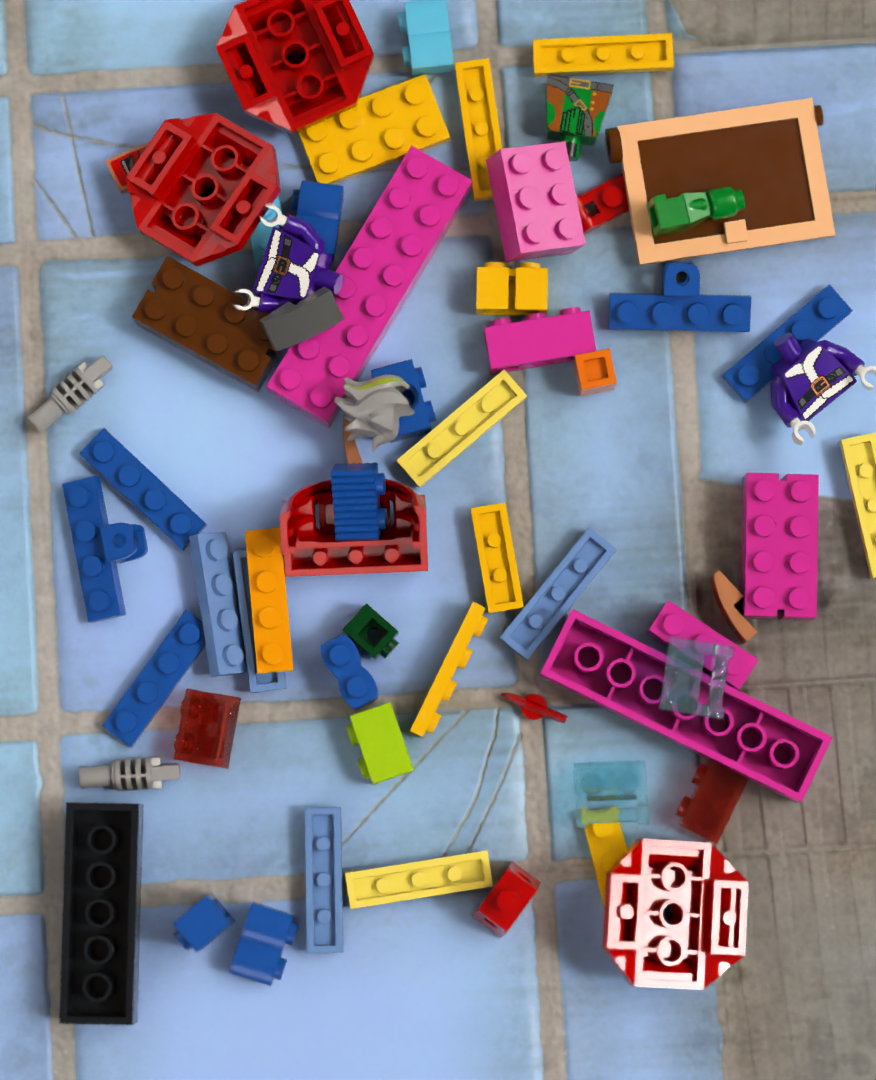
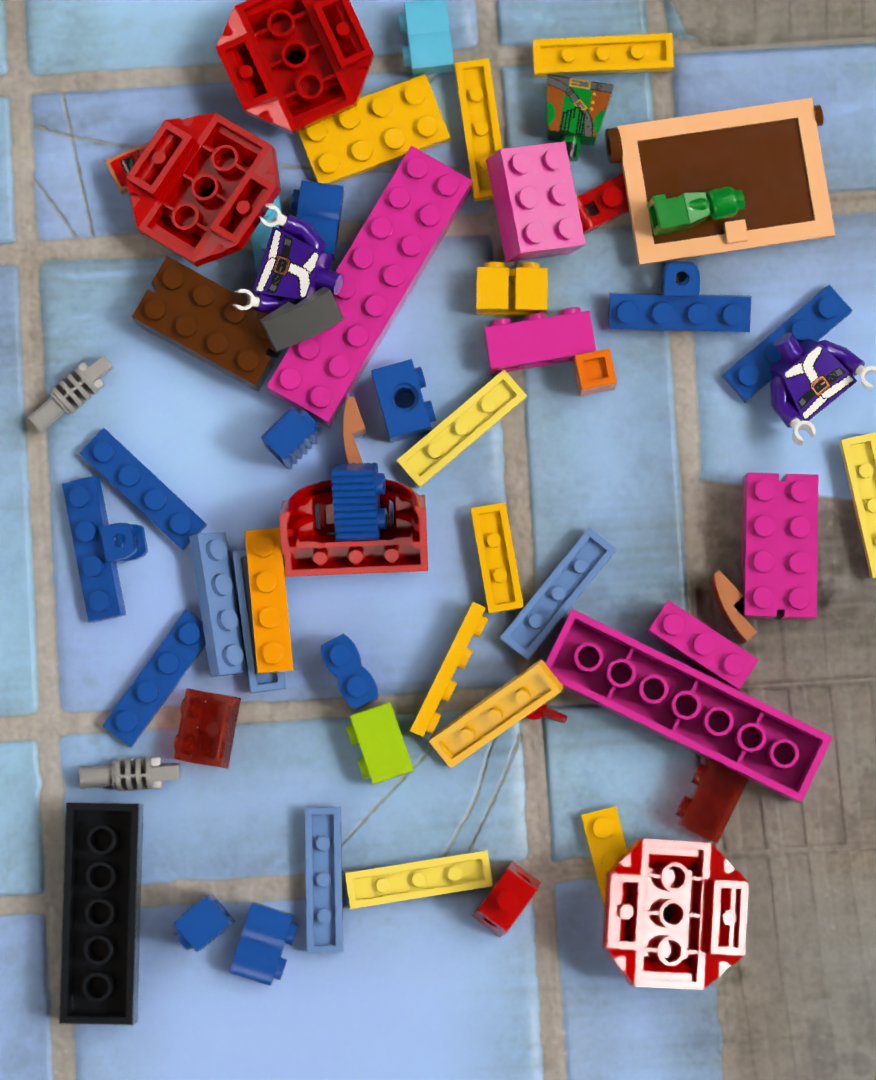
(291, 436): none -> blue brick
(369, 619): dark green brick -> none
(374, 408): light grey hair -> none
(496, 713): none -> yellow plate
(611, 782): clear light blue plate -> none
(684, 674): clear light blue plate -> none

